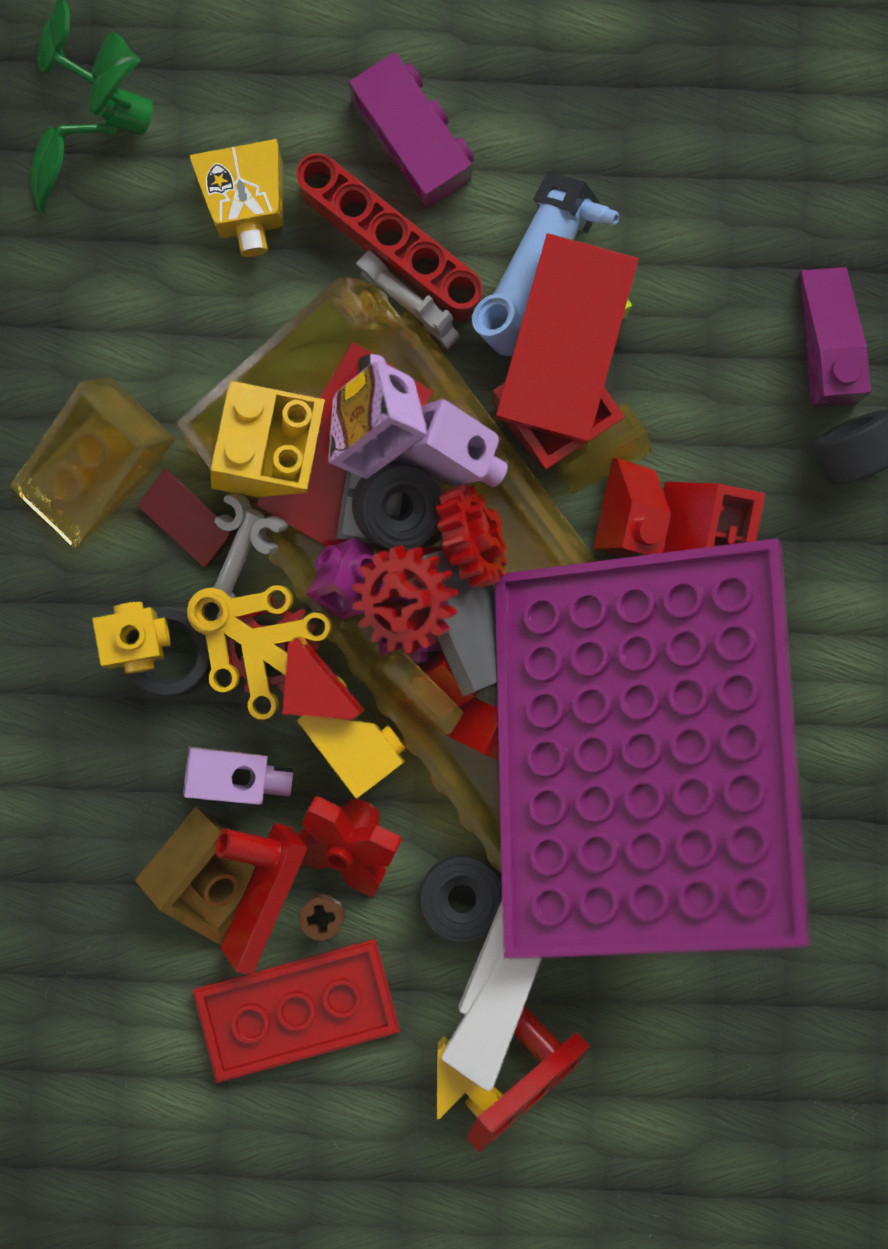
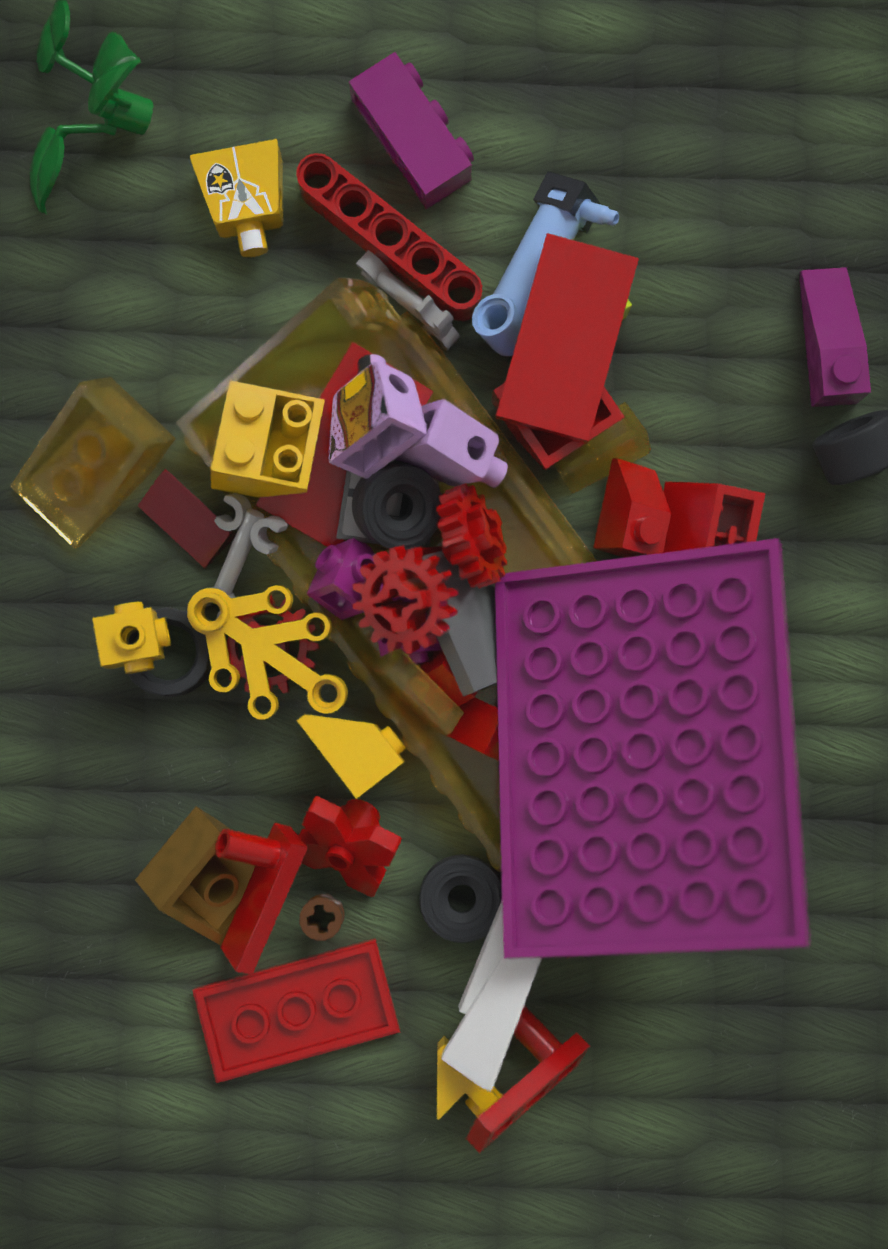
(211, 771): lavender torso -> none
(313, 687): red slope -> none

